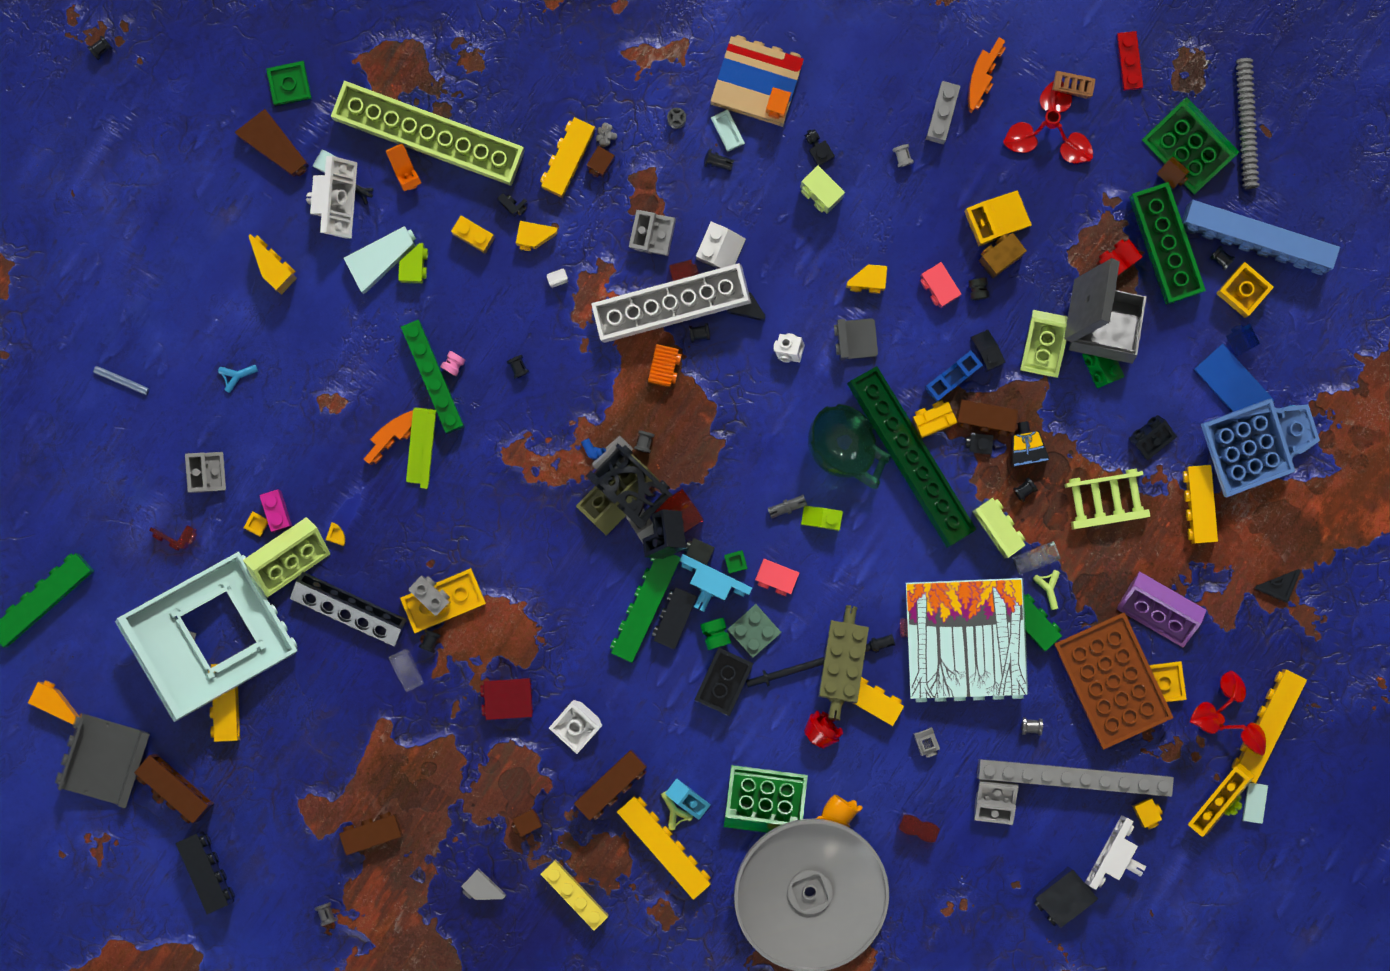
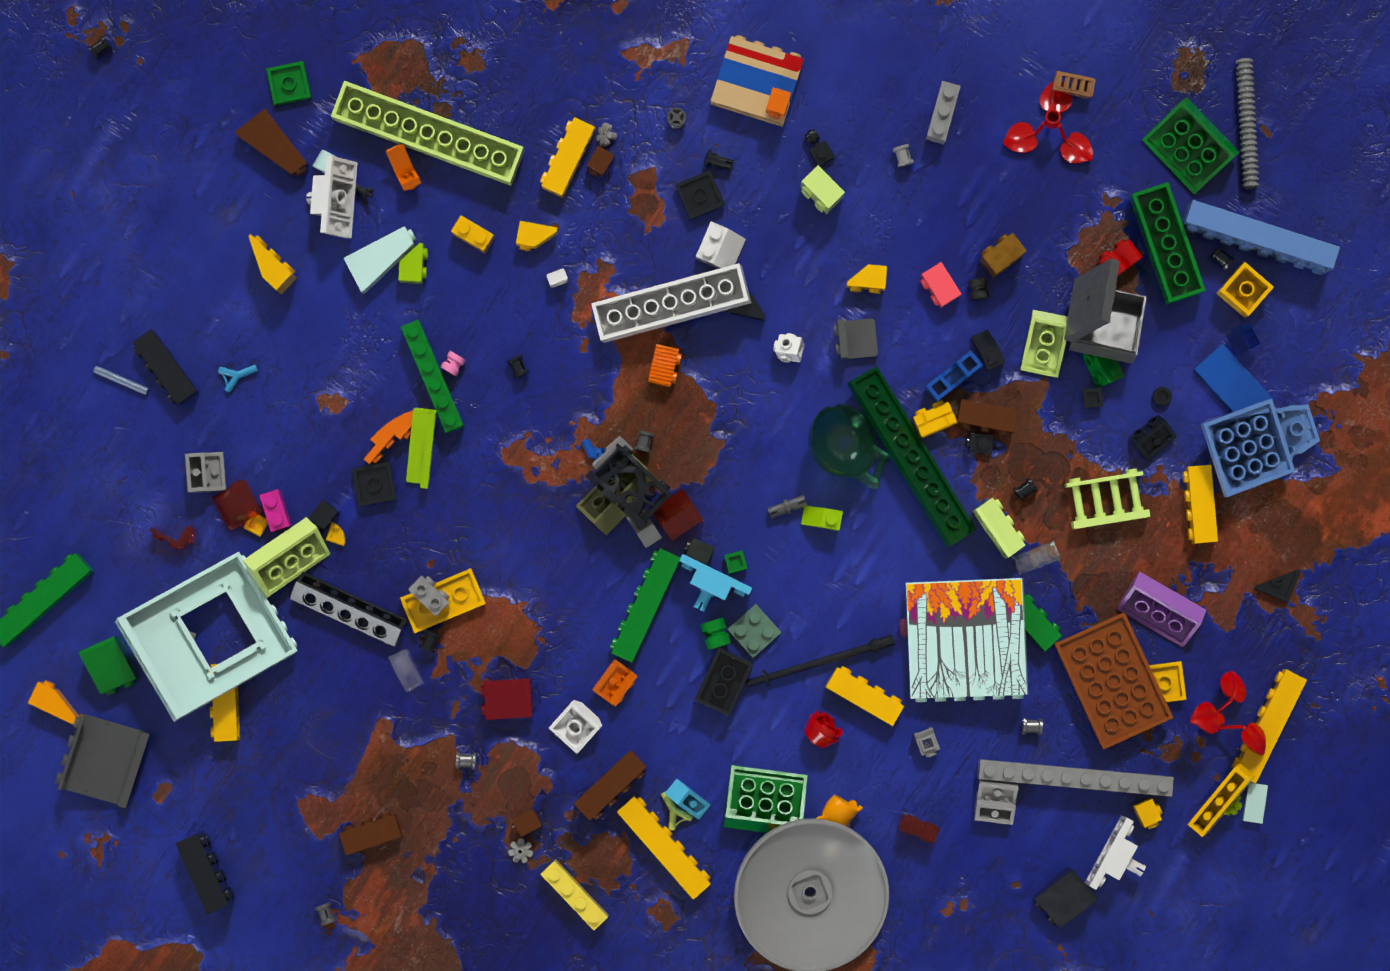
(109, 665): none -> green slope
(165, 367): none -> black brick
(173, 788): reddish brown brick -> none
(237, 504): none -> clear red slope
(323, 515): none -> black brick
(374, 484): none -> black plate
(466, 760): none -> flat silver bush
(481, 887): light grey slope -> none
(509, 204): black bracket -> none
(523, 847): none -> light grey plant
(615, 683): none -> orange bracket
(652, 233): light grey brick -> none
(667, 535): black brick -> none
(674, 618): black brick -> none
(683, 270): clear red brick -> none
(699, 333): black bush -> none
(700, 195): none -> black plate
(727, 130): light aqua tile -> none
(777, 577): coral brick -> none
(843, 662): olive plate -> none
(980, 80): orange slope -> none
(997, 217): yellow slope -> none
(1027, 446): torso -> none
(1049, 587): yellowish green piece -> none
(1092, 398): none -> black plate
(1129, 60): red plate -> none
(1161, 396): none -> black tile
(1173, 173): reddish brown brick -> none

